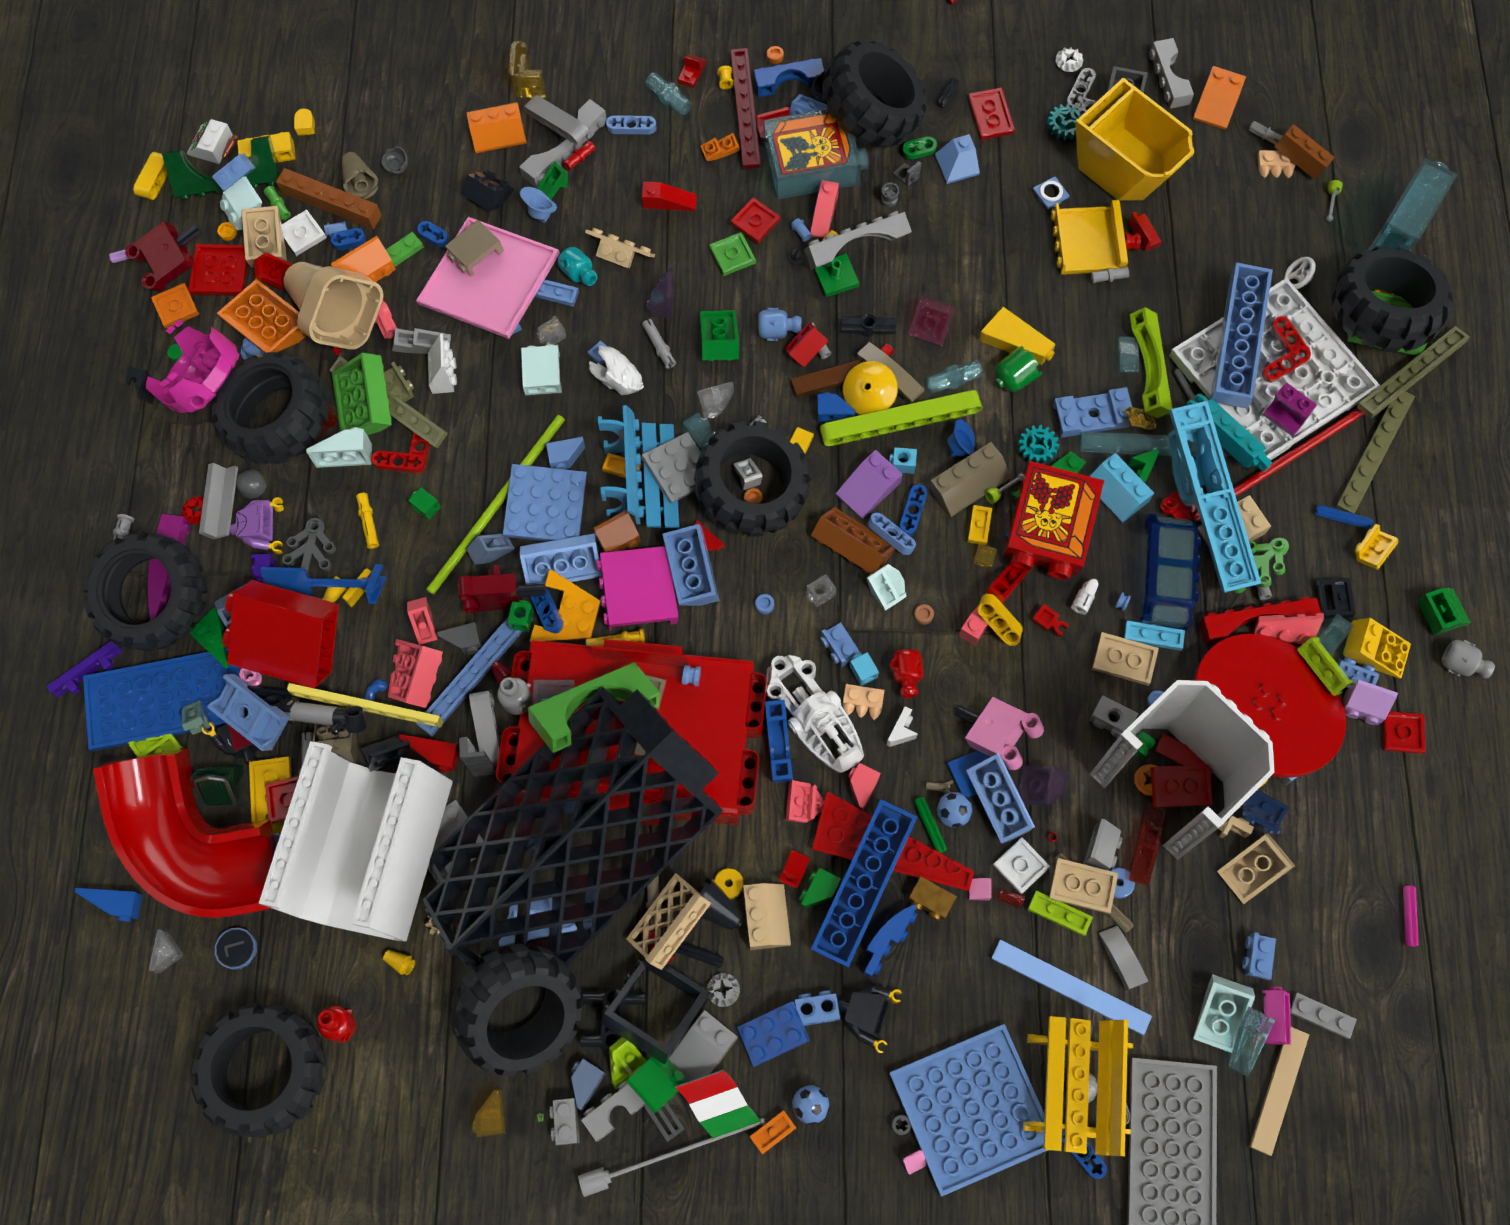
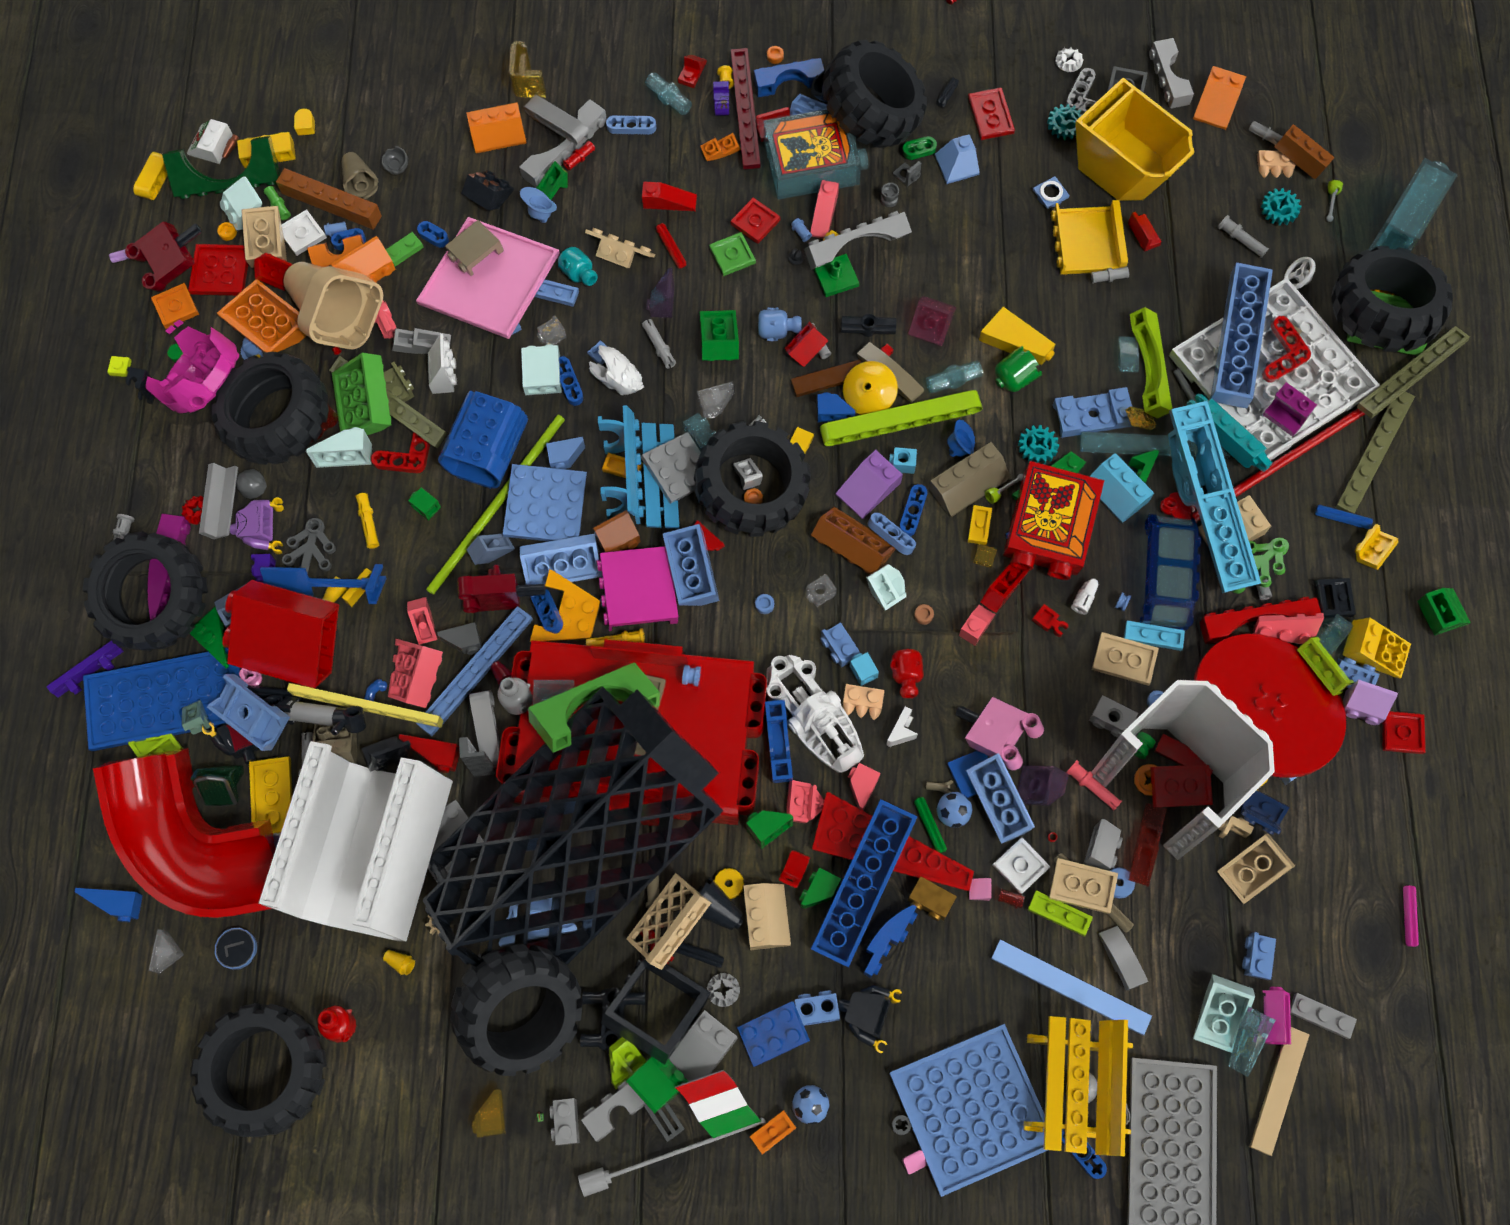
(118, 366): none -> neon yellow plate
(233, 171): medium blue brick -> none
(279, 798): red tile -> none
(323, 257): none -> orange arch
(483, 439): none -> blue piece
(523, 623): green brick -> none
(575, 385): none -> blue beam
(585, 1082): sand blue slope -> none
(671, 245): none -> red axle
(721, 97): none -> dark purple leg
(767, 826): none -> green slope
(997, 611): yellow beam -> none
(1085, 779): none -> coral pin
(1133, 241): red wheel -> none
(1236, 231): none -> light grey pin
(1289, 210): none -> teal gear
(1466, 659): light grey piece -> none

